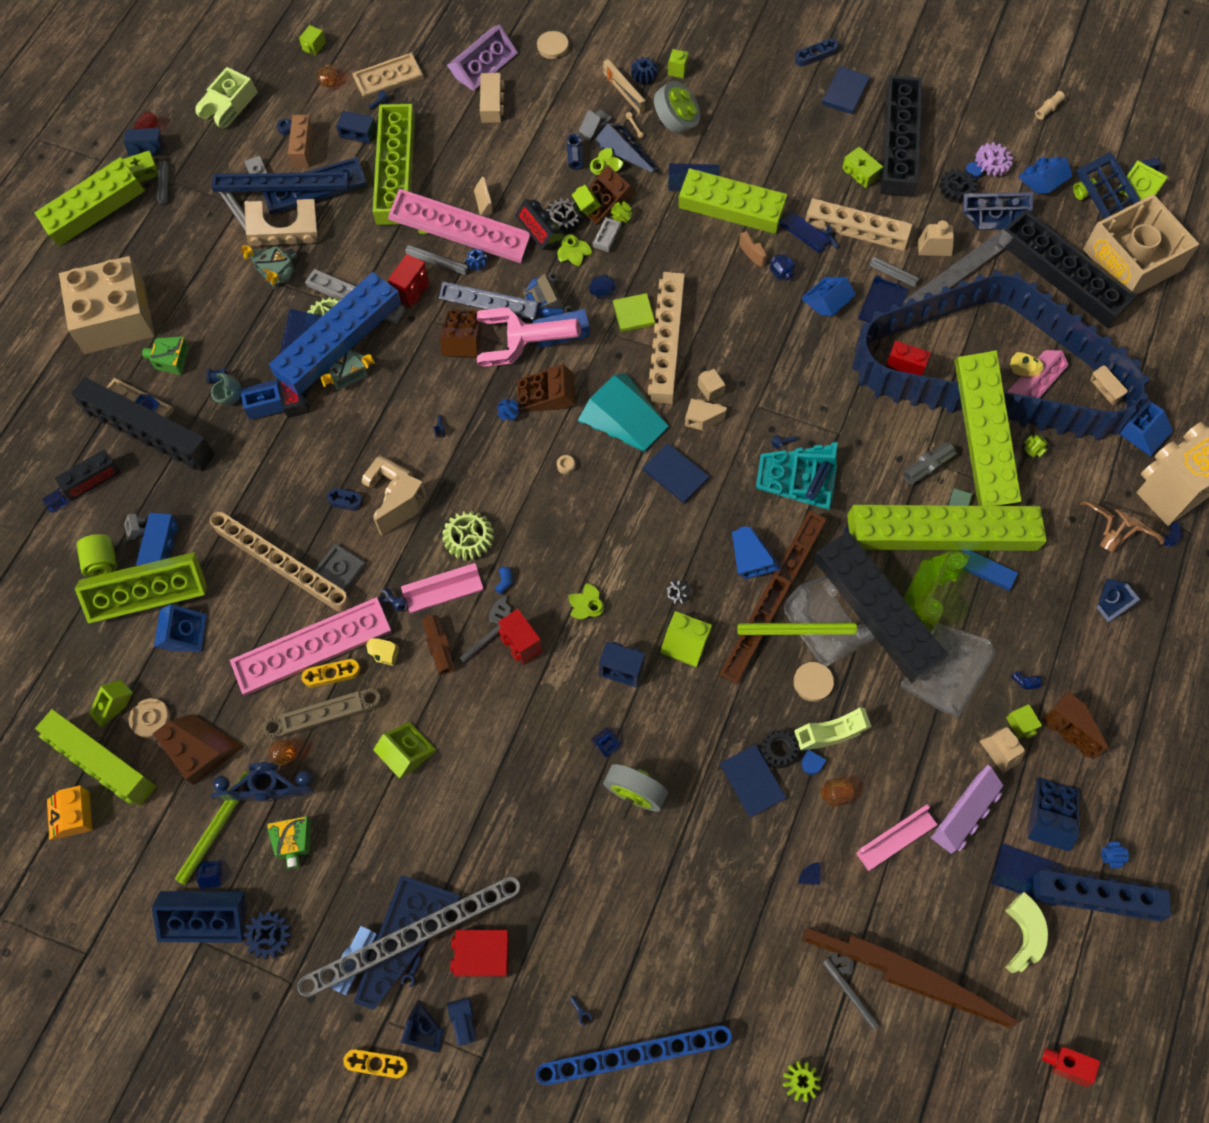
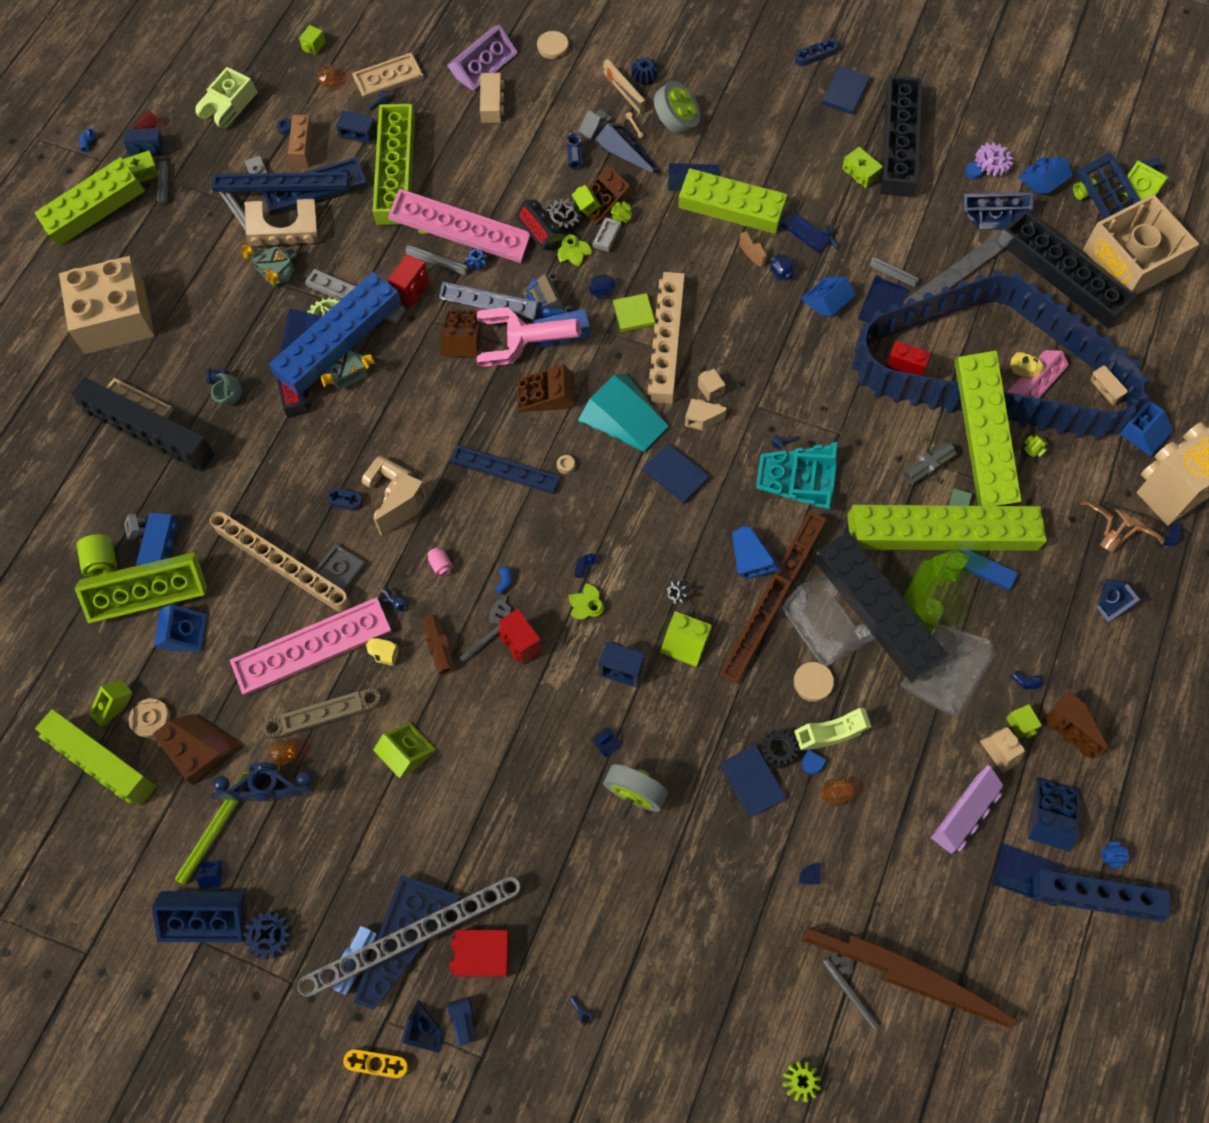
(54, 500): clear blue slope -> none
(69, 812): light orange slope -> none
(86, 138): none -> blue arm
(87, 475): black brick -> none
(147, 401): clear blue slope -> none
(168, 354): bright green torso -> none
(262, 399): blue slope -> none
(290, 839): torso -> none
(324, 668): yellow beam -> none
(412, 972): dark blue hand -> none
(439, 428): dark blue hand -> none
(439, 562): none -> bright pink brick
(442, 588): bright pink panel -> none
(464, 526): yellowish green gear -> none
(483, 198): tan slope -> none
(505, 469): none -> dark blue tile
(508, 409): blue gear -> none
(583, 563): none -> clear blue arm
(605, 158): lime plate -> none
(624, 1062): blue beam -> none
(678, 63): lime brick -> none
(796, 628): lime axle -> none
(818, 480): dark blue axle -> none
(858, 224): tan brick -> none
(896, 838): bright pink panel -> none
(936, 240): tan torso -> none
(956, 184): black gear -> none
(1034, 932): yellowish green arch -> none
(1050, 105): tan pin -> none
(1082, 1067): red torso -> none

